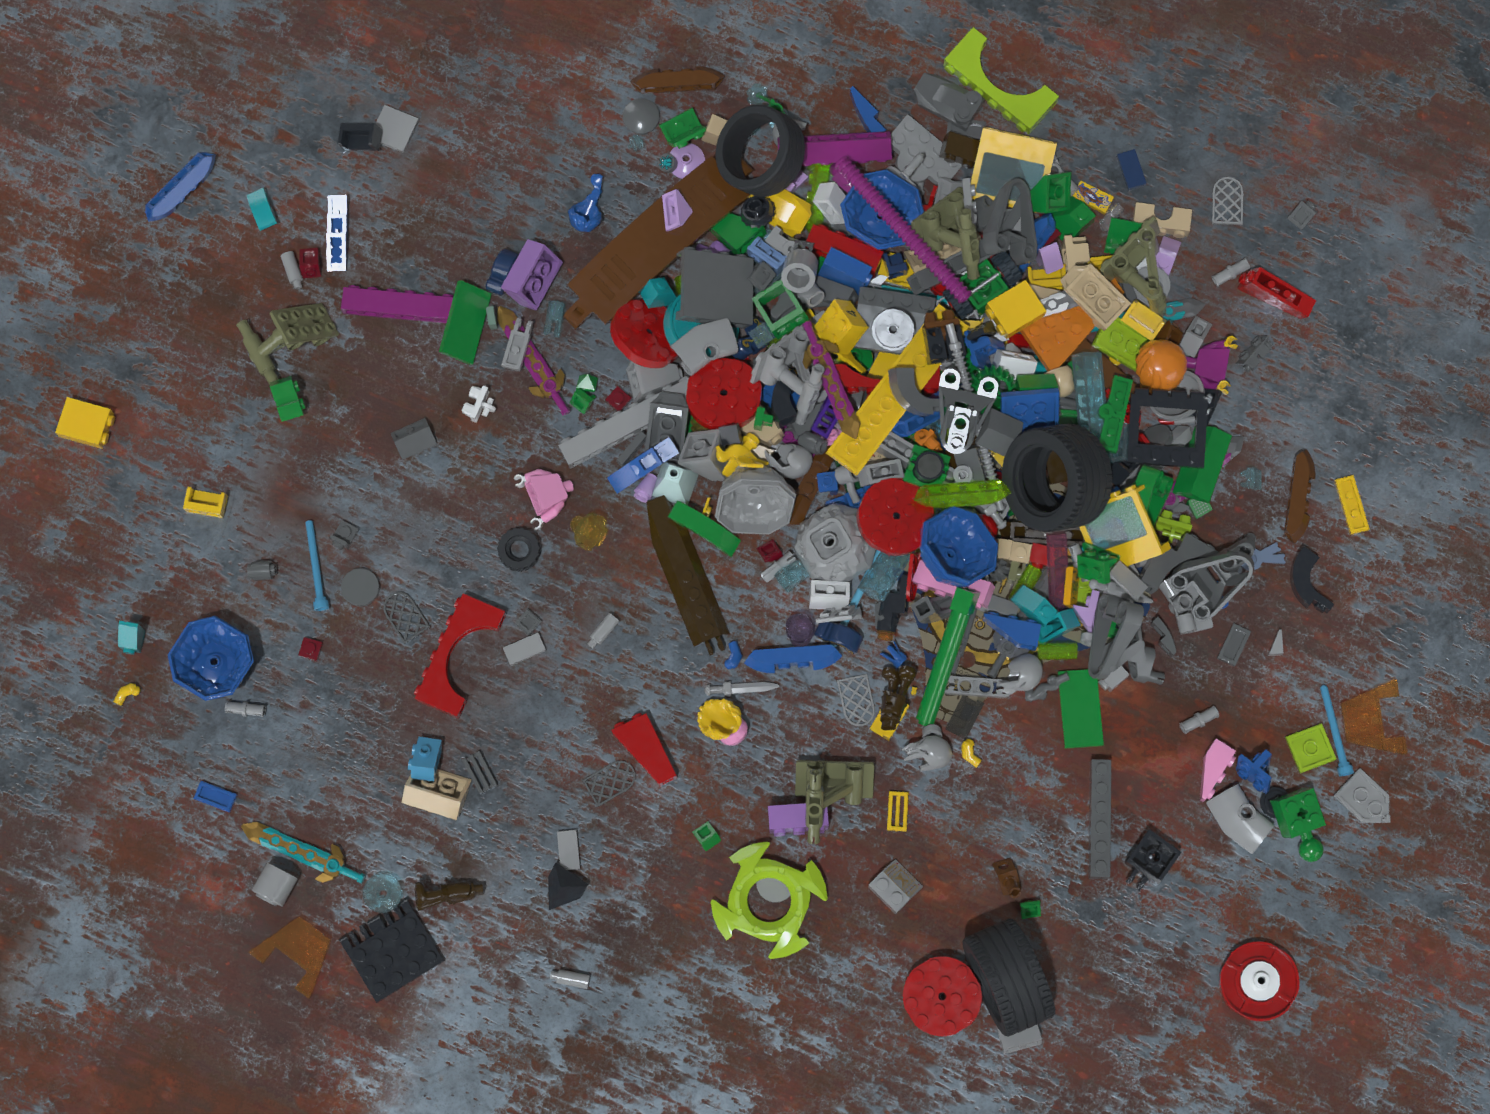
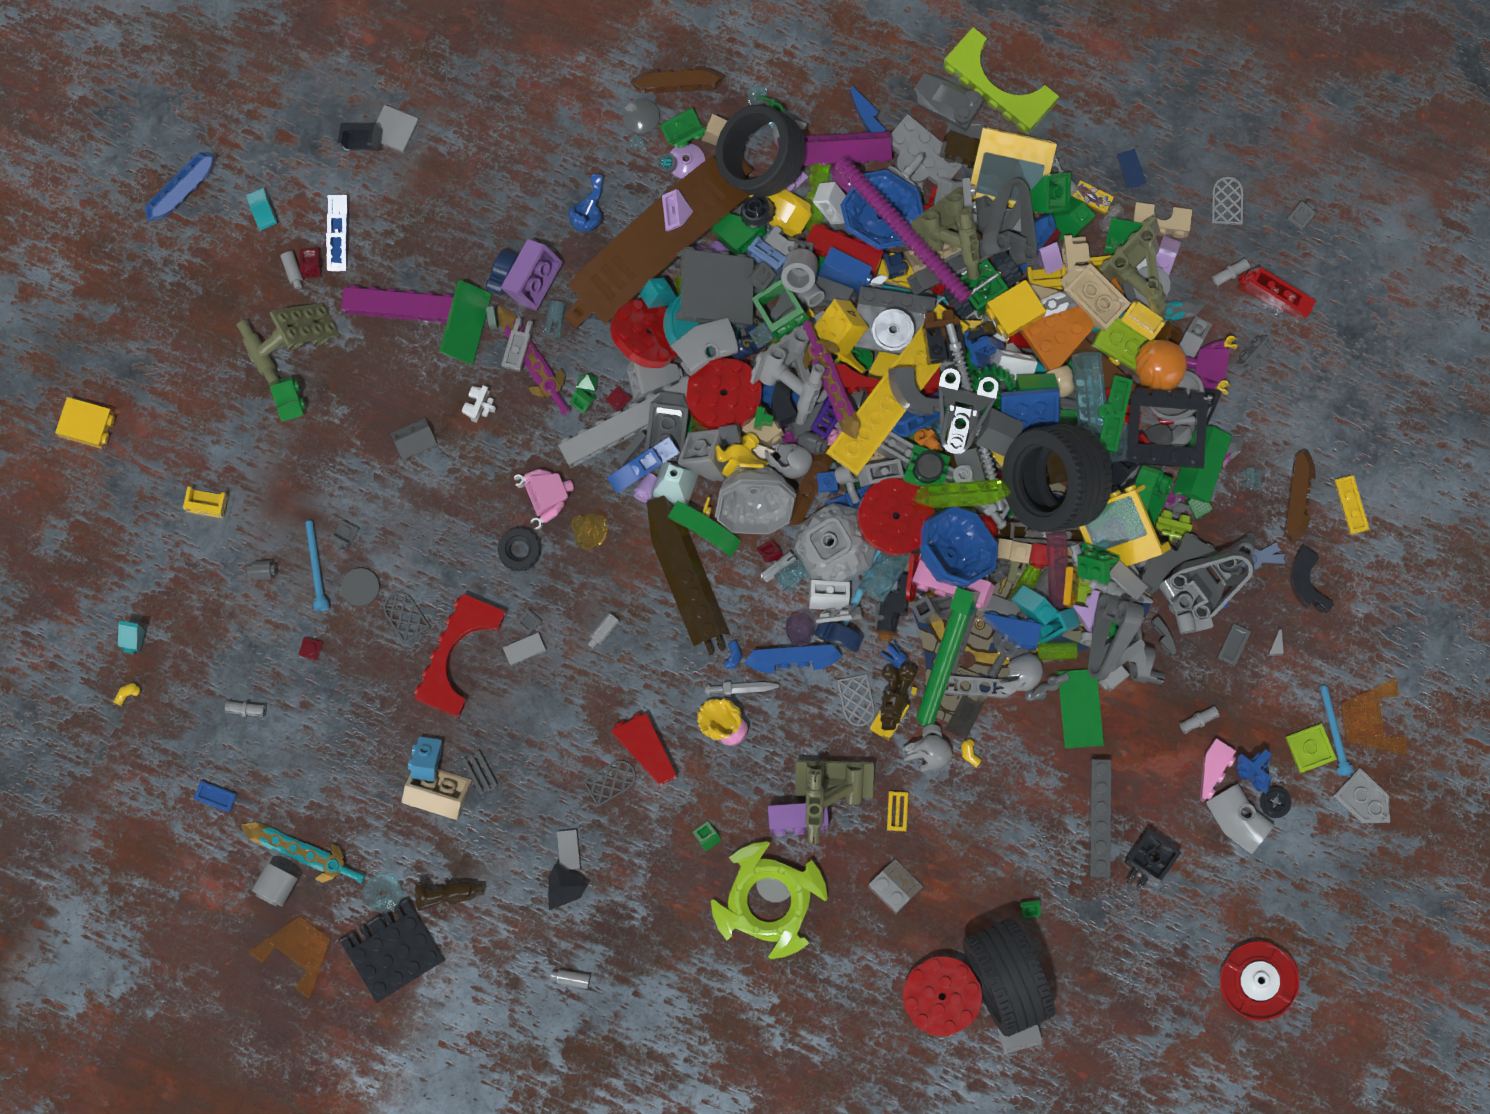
(199, 646): blue rock -> none
(1008, 878): reddish brown bracket -> none
(1309, 818): green brick -> none

